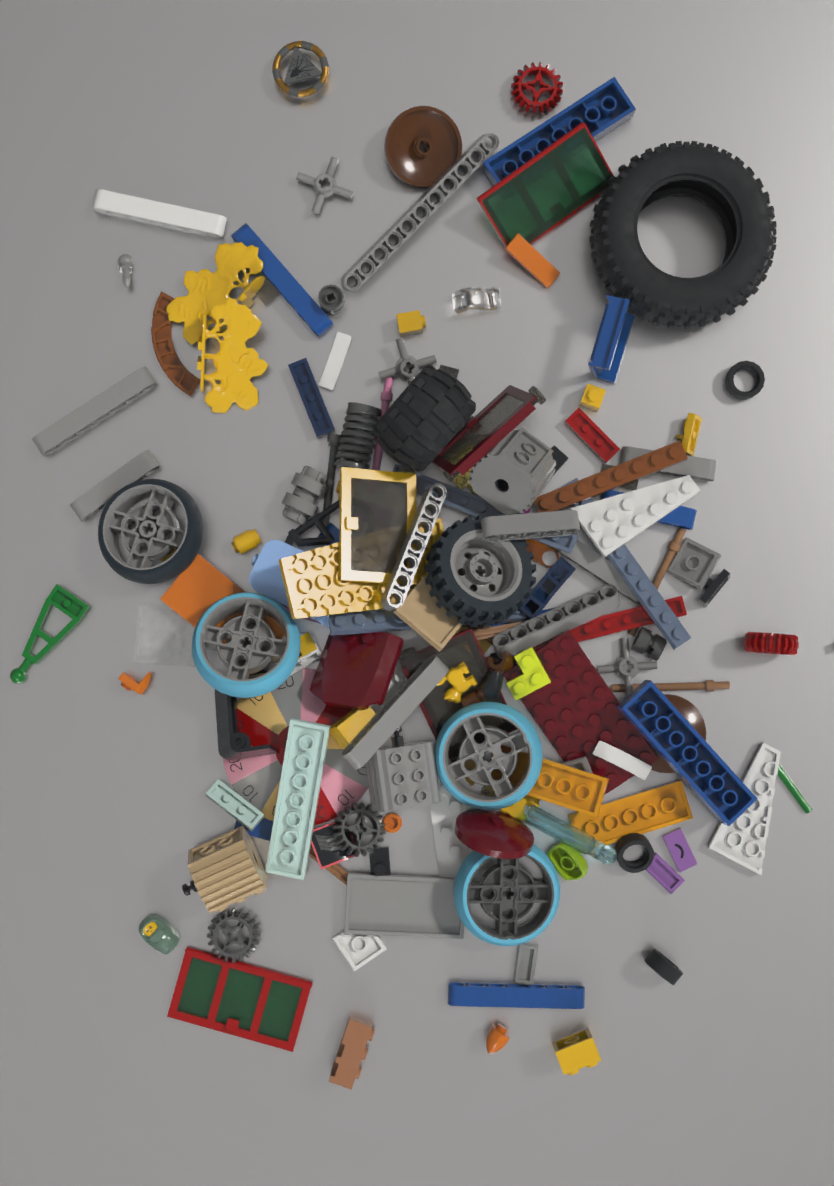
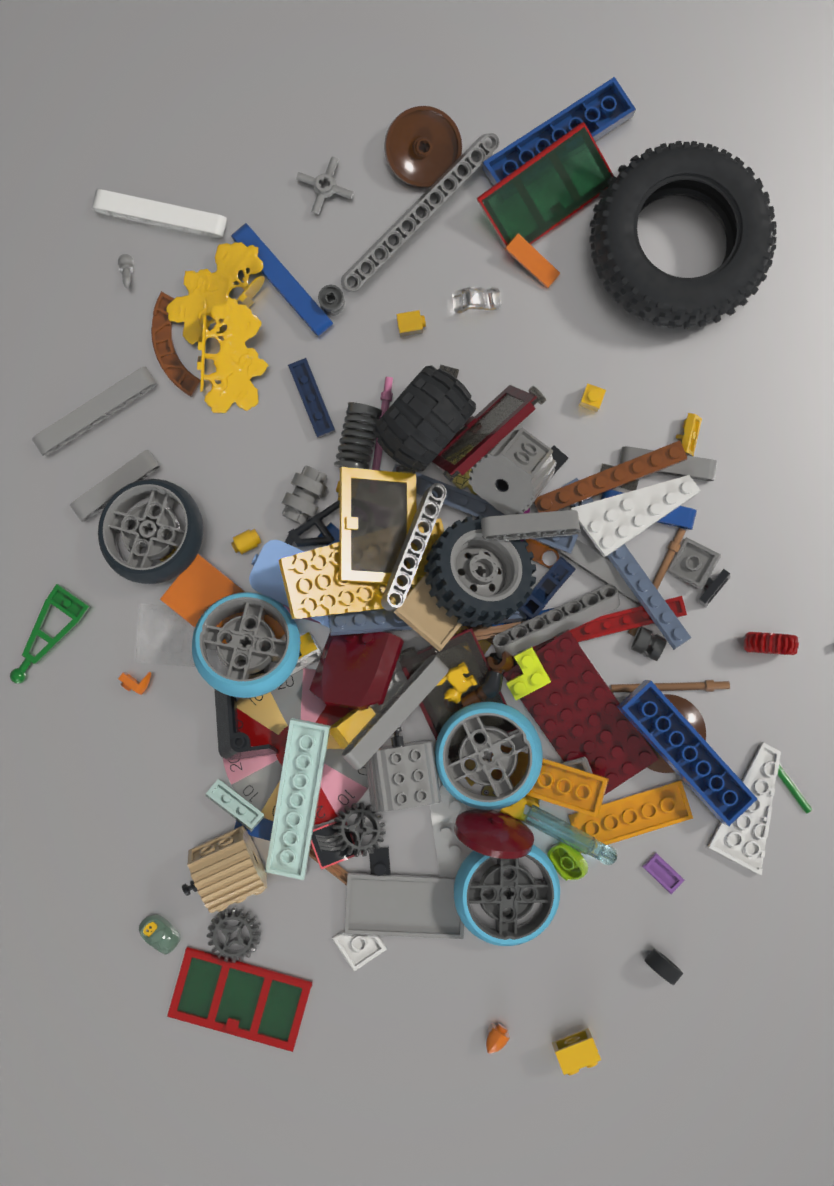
(267, 292): clear smoke tile -> none
(300, 68): piece -> none
(333, 440): dark grey piece -> none
(335, 361): white sticker -> none
(351, 1052): nougat wedge -> none
(392, 822): orange tile -> none
(401, 363): light grey bar -> none
(516, 995): blue beam -> none
(525, 963): light grey tile -> none
(544, 89): red gear -> none
(592, 435): red plate -> none
(611, 339): blue piece -> none
(622, 760): white sticker -> none
(631, 661): light grey bar -> none
(639, 864): black tyre -> none
(679, 849): medium lavender tile -> none
(760, 379): black tyre -> none

